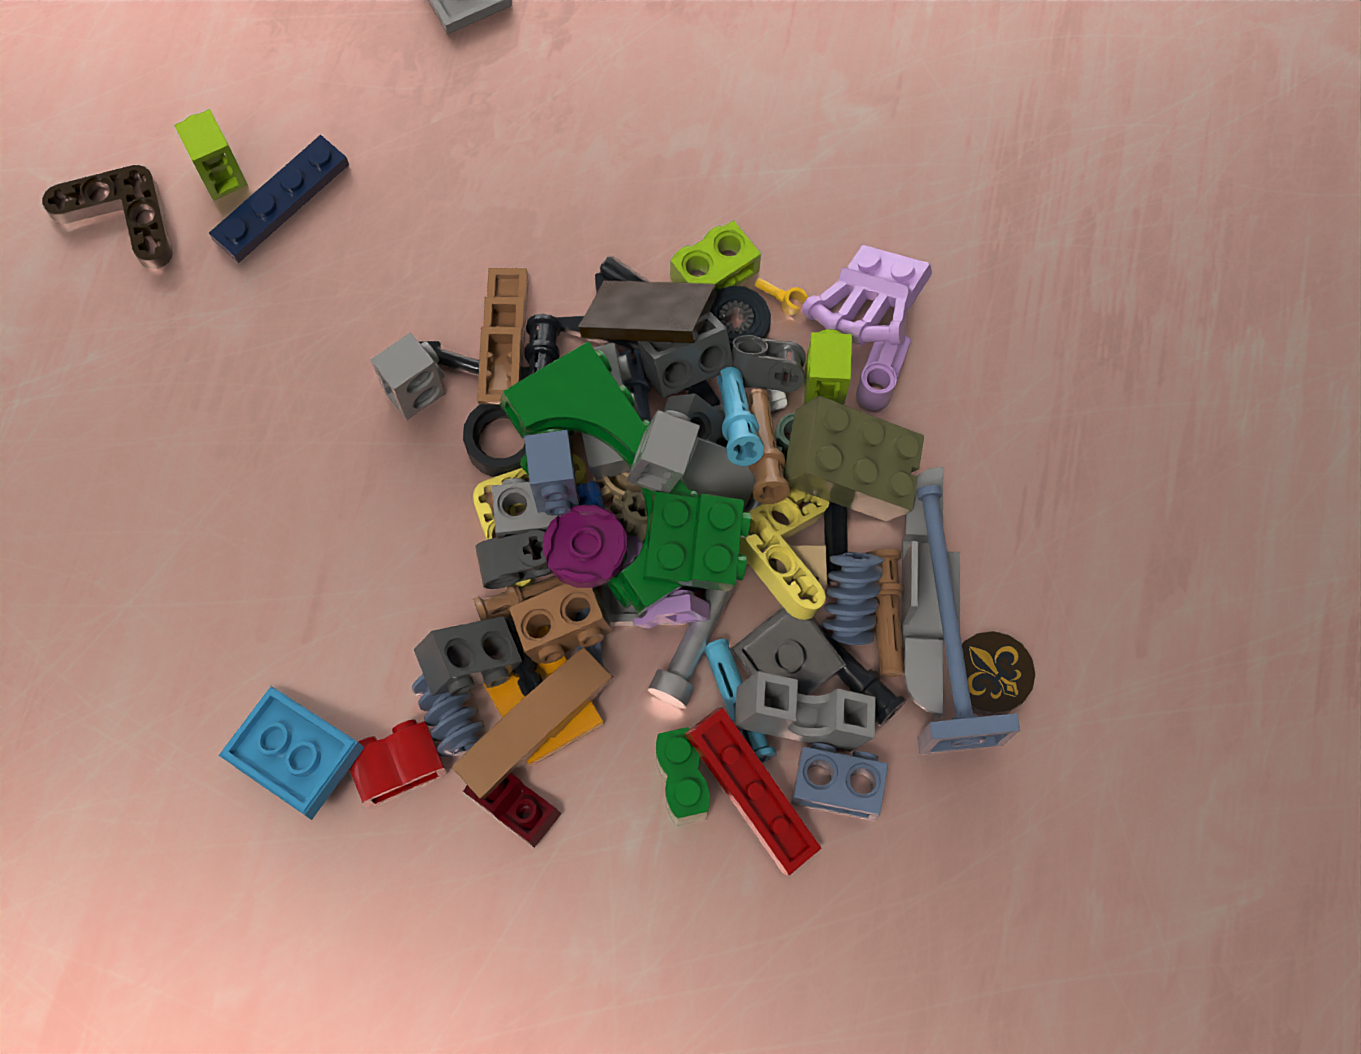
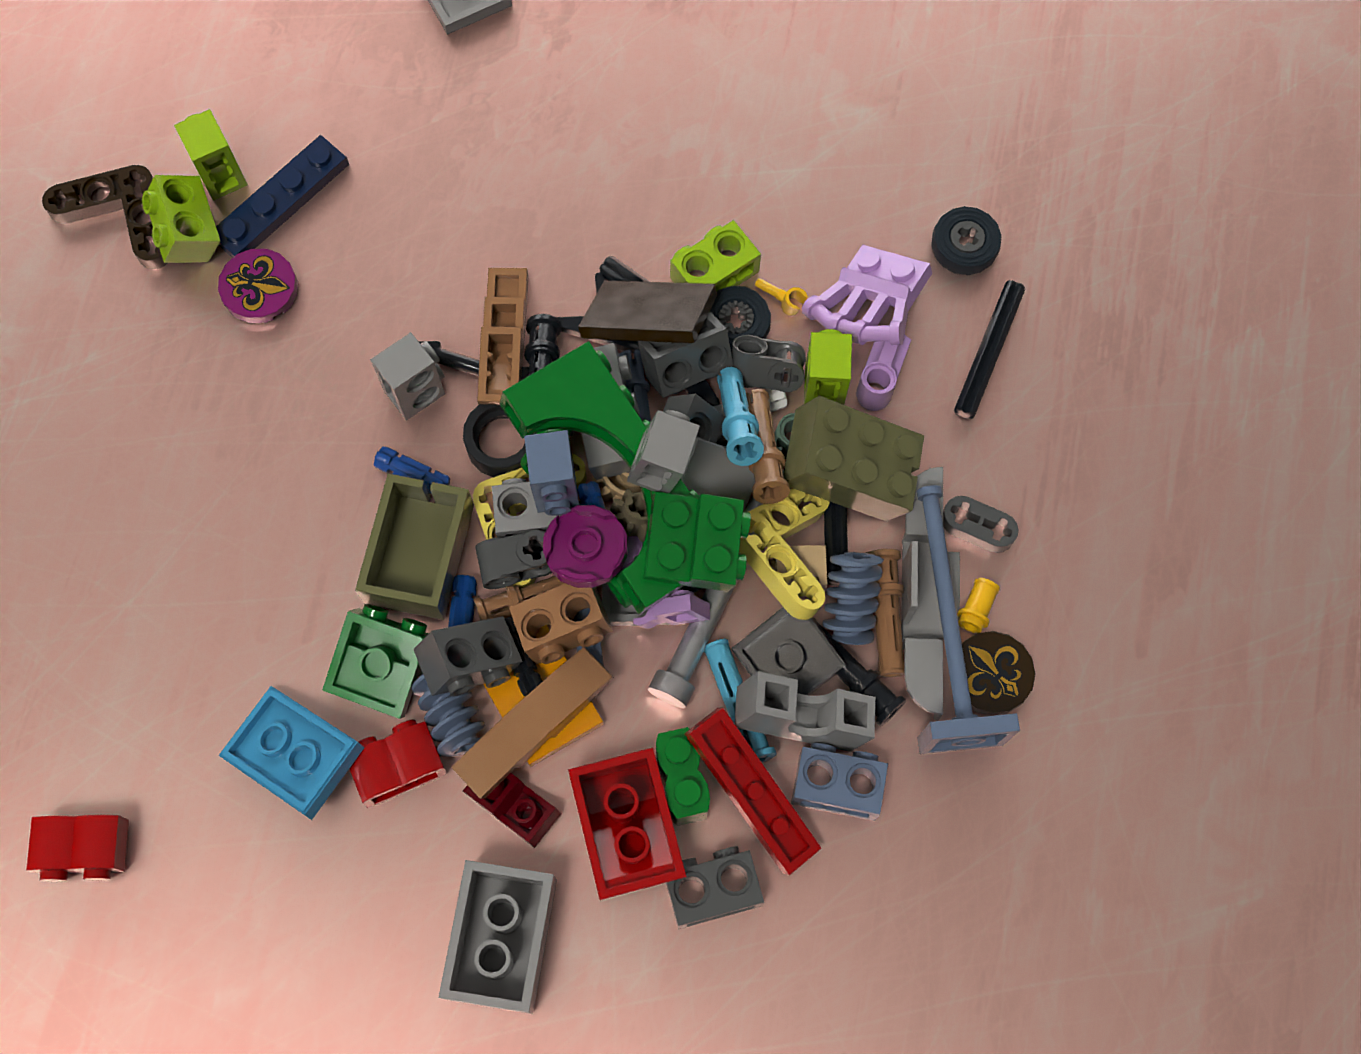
(77, 845): none -> red brick
(181, 219): none -> lime brick
(257, 285): none -> magenta tile
(376, 660): none -> green plate
(388, 460): none -> blue axle
(415, 547): none -> olive piece
(462, 603): none -> blue axle
(498, 937): none -> light grey brick
(626, 823): none -> red slope
(717, 900): none -> dark grey brick
(973, 256): none -> black bush
(978, 605): none -> yellow pin
(983, 516): none -> dark grey beam
(989, 350): none -> black axle

